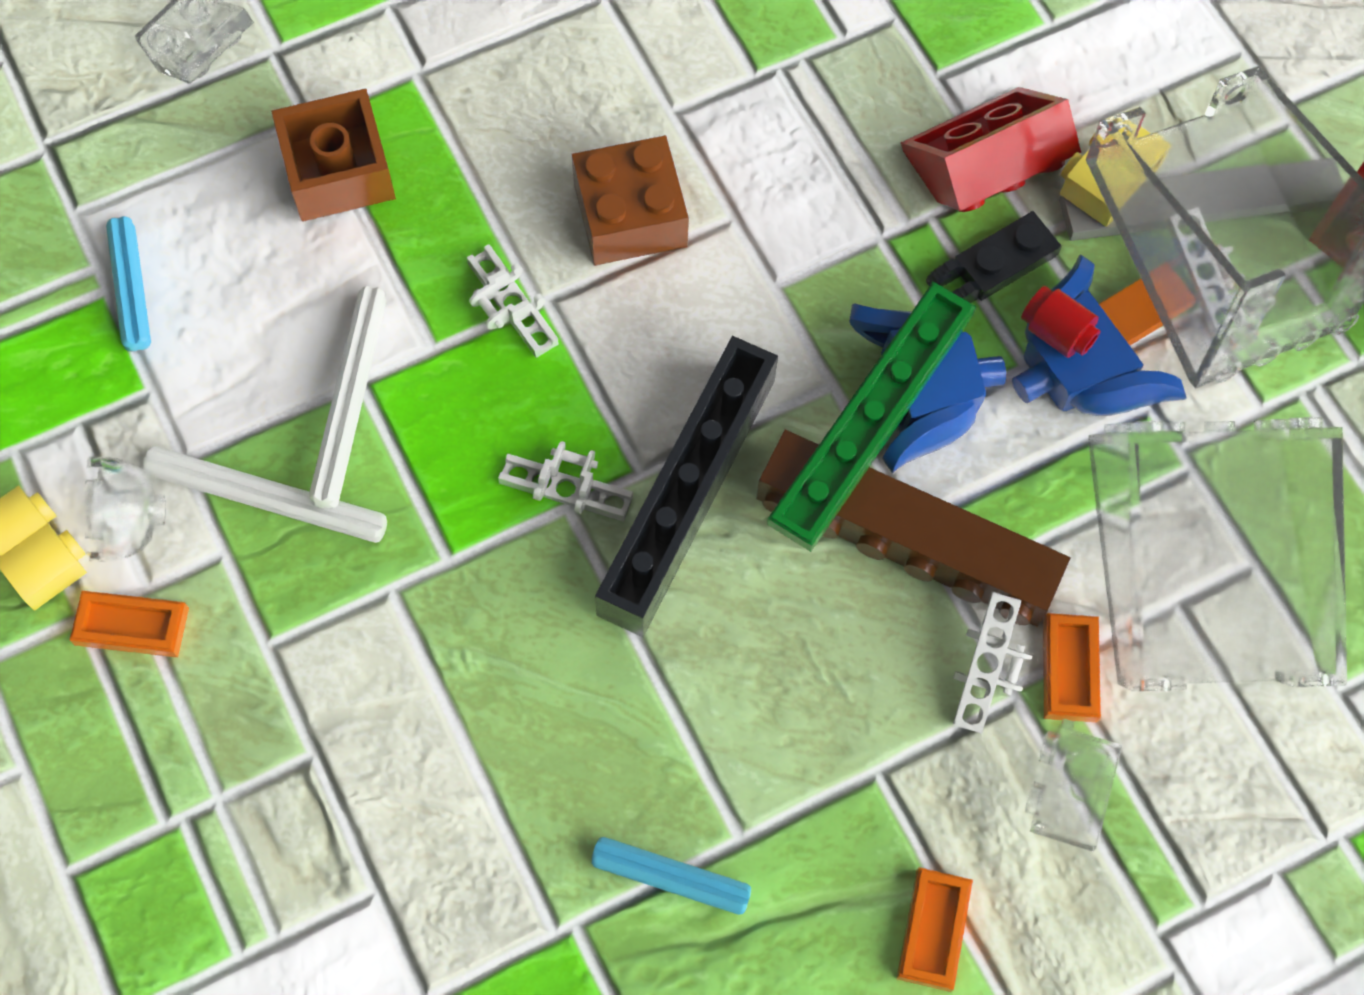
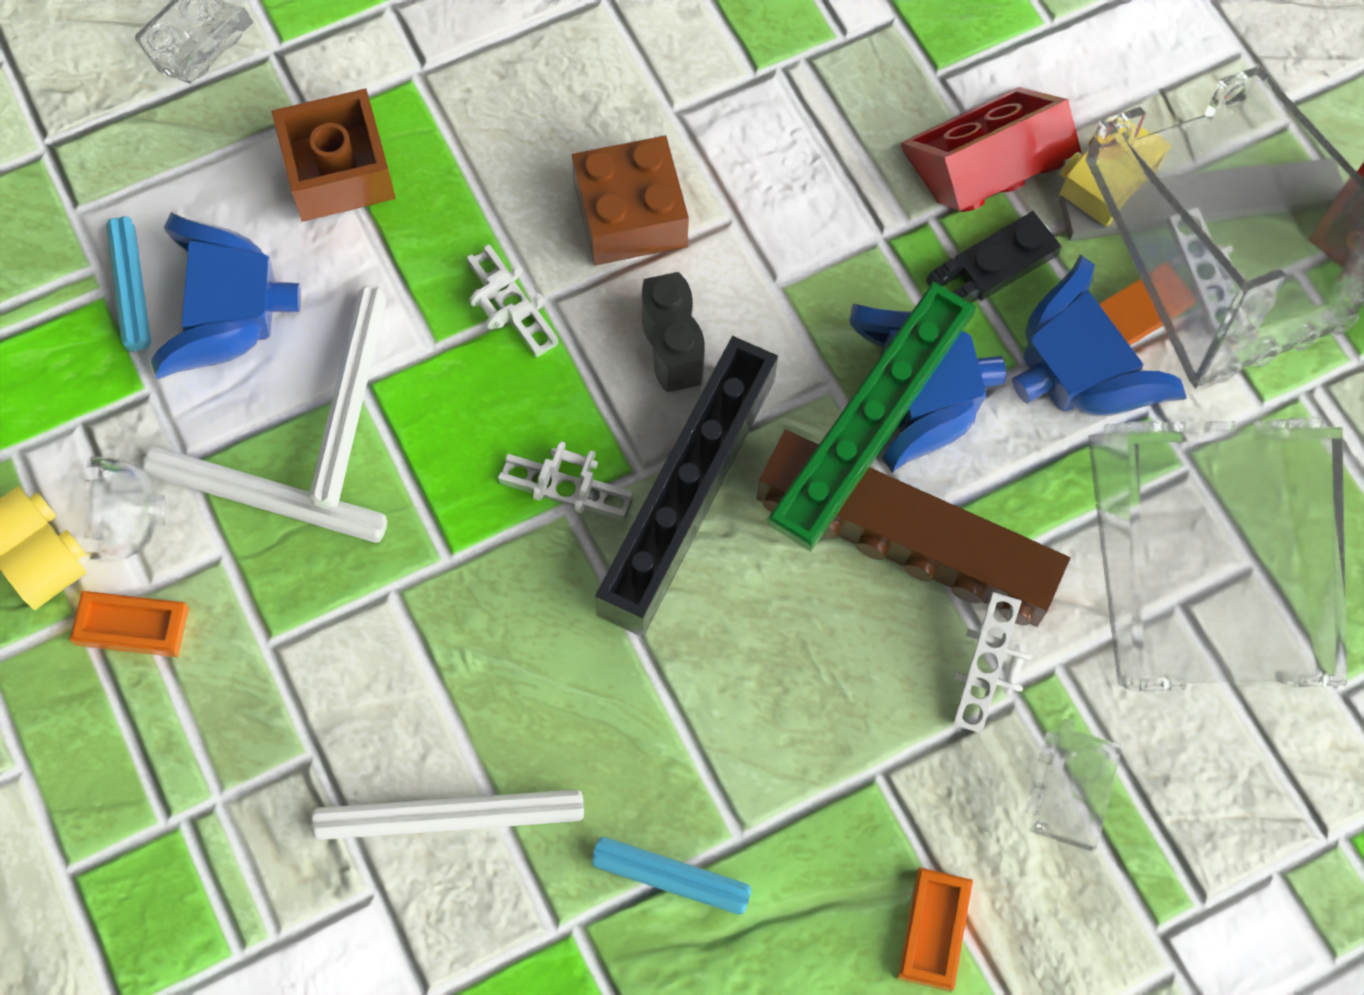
(225, 297): none -> blue torso
(447, 814): none -> white axle
(673, 331): none -> pearl dark grey brick
(1061, 322): red brick -> none
(1071, 667): orange tile -> none

